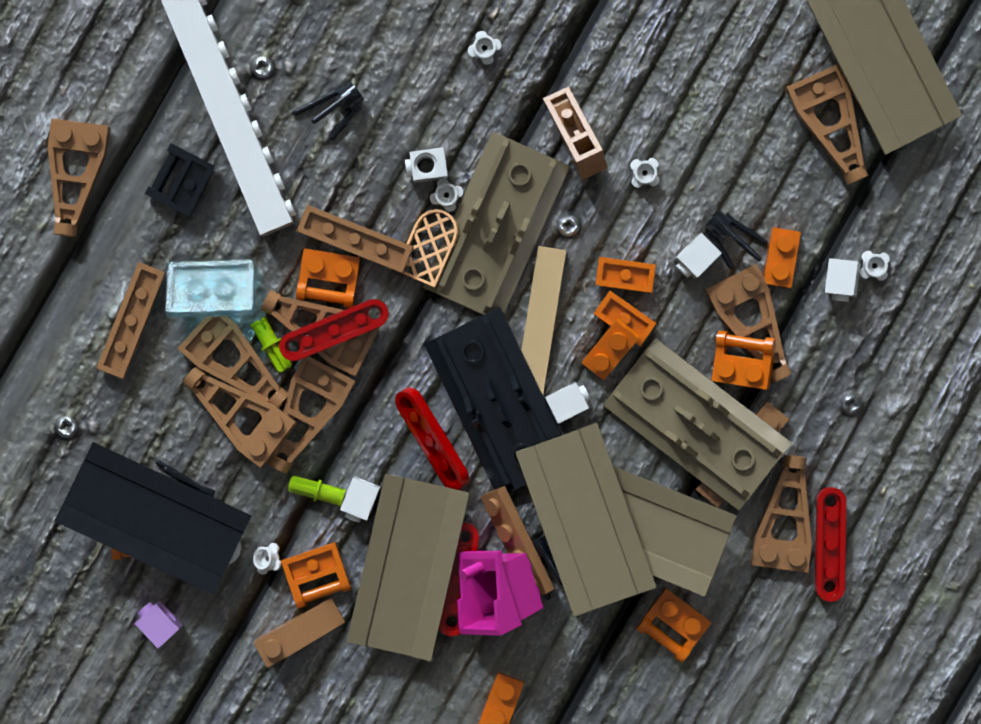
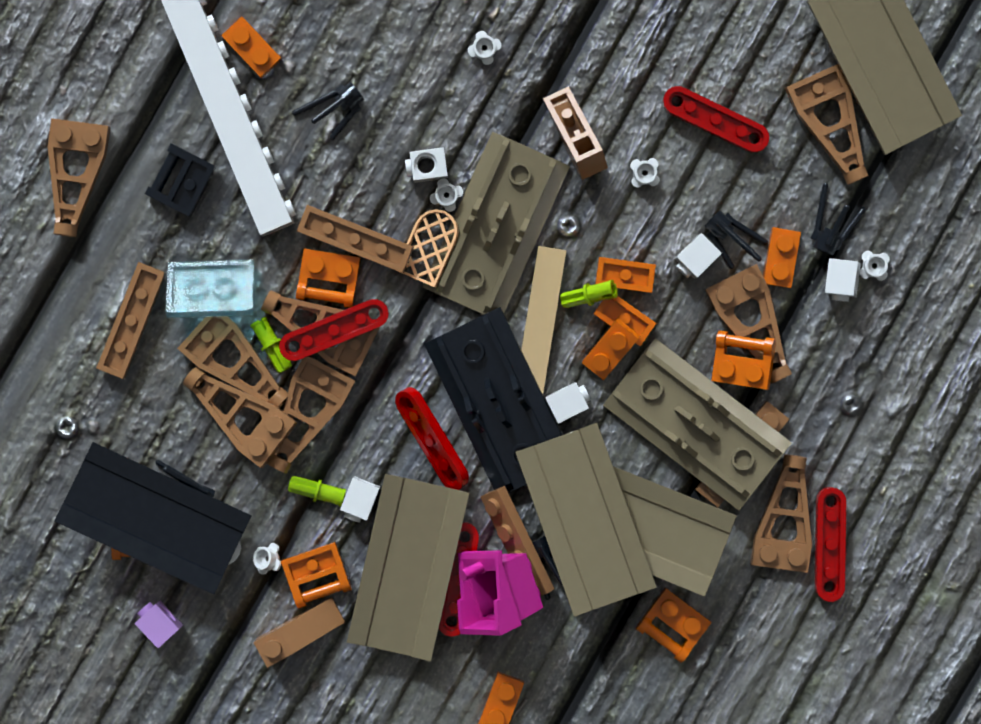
(251, 47): none -> orange plate
(589, 294): none -> lime axle
(715, 119): none -> red plate
(829, 239): none -> black plant

